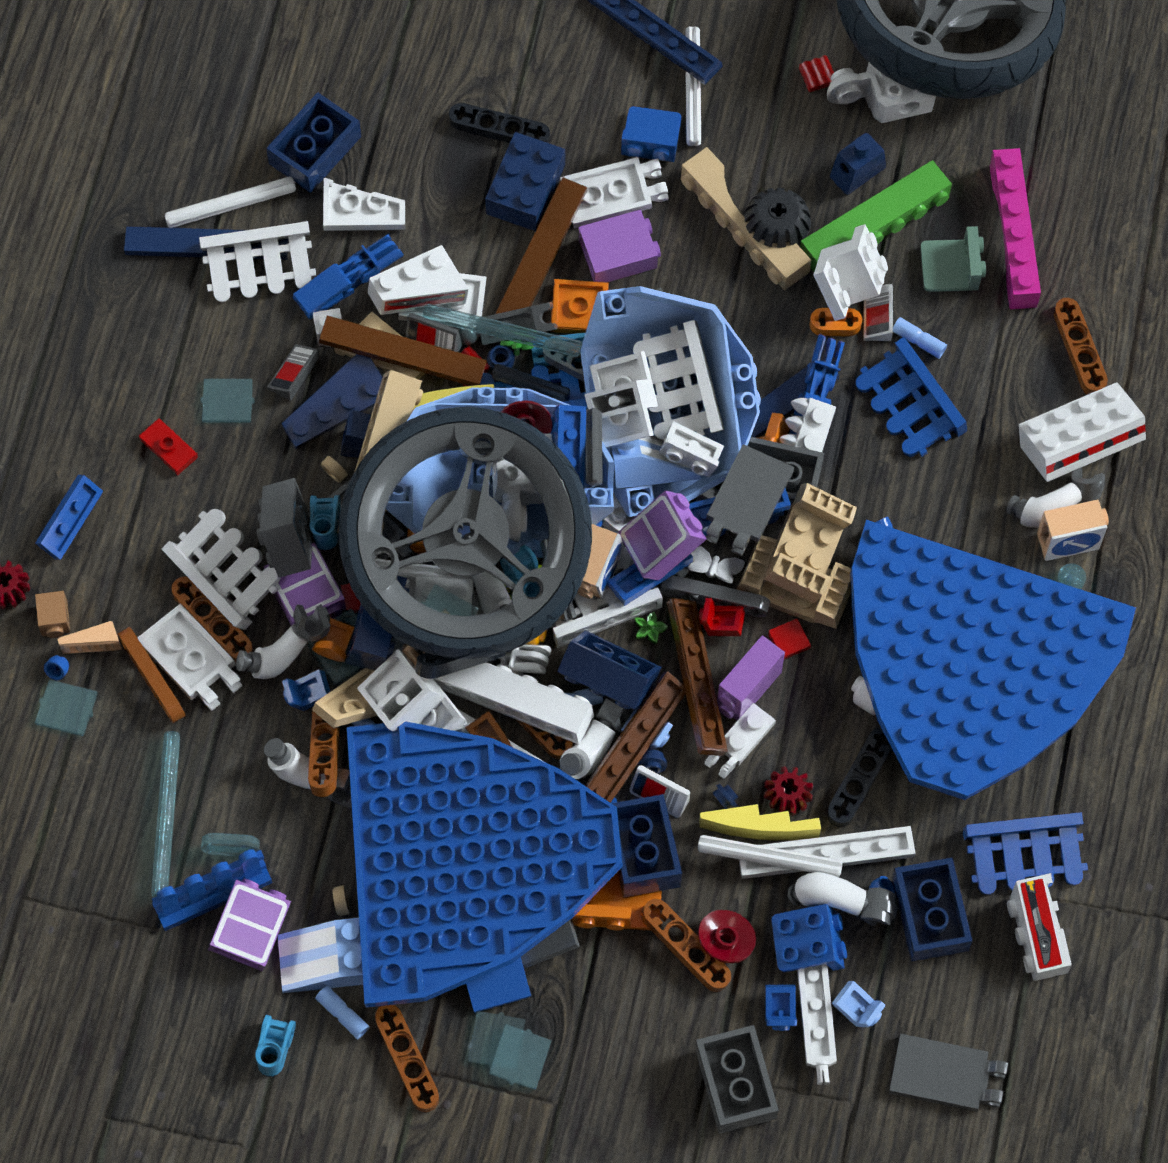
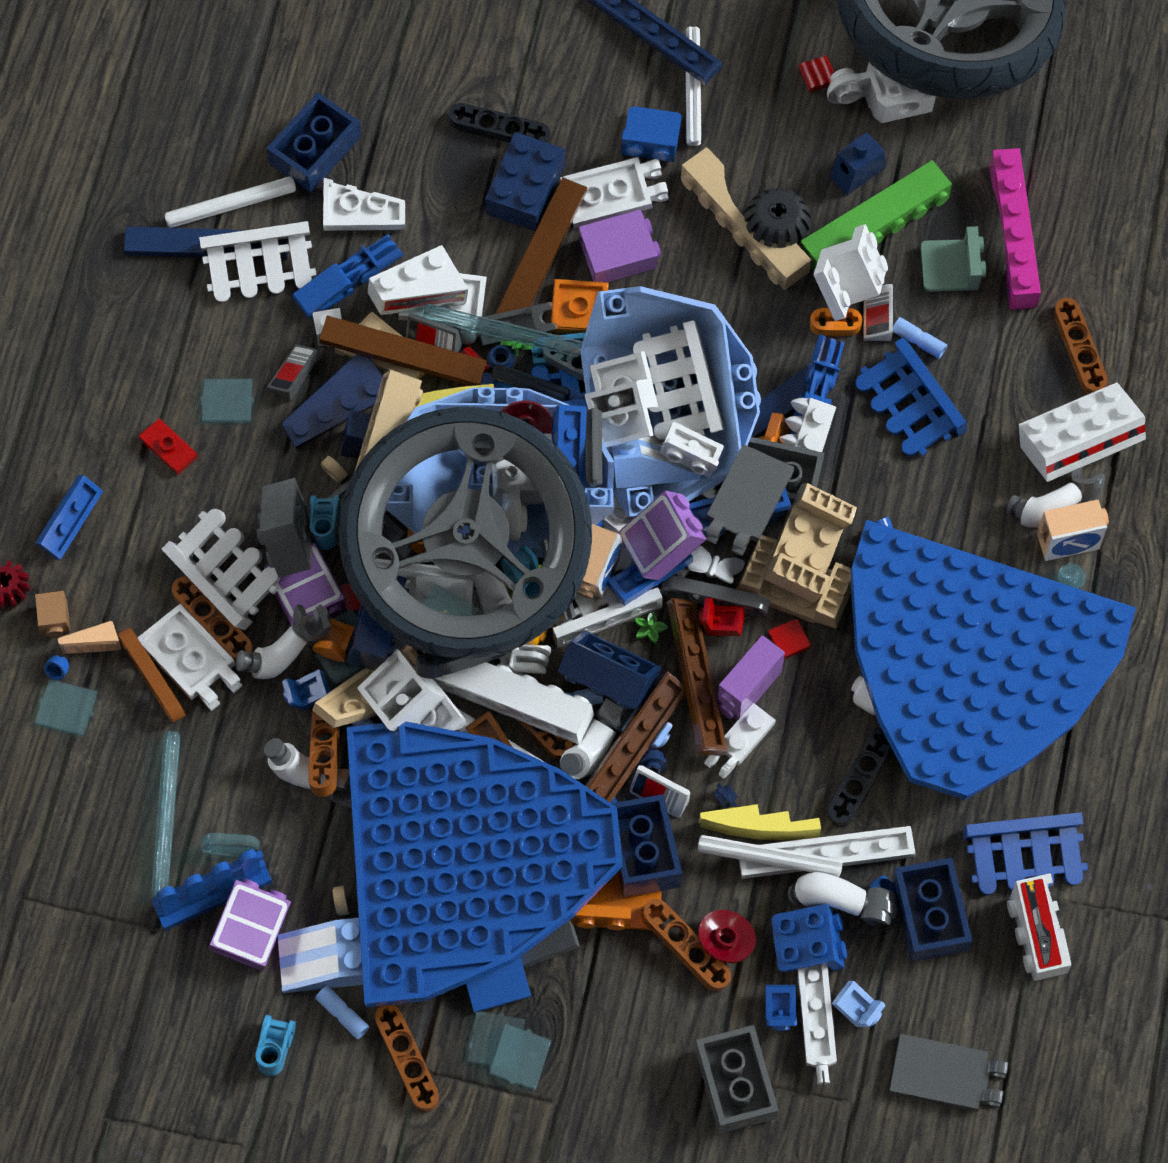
(777, 788): dark red gear -> none

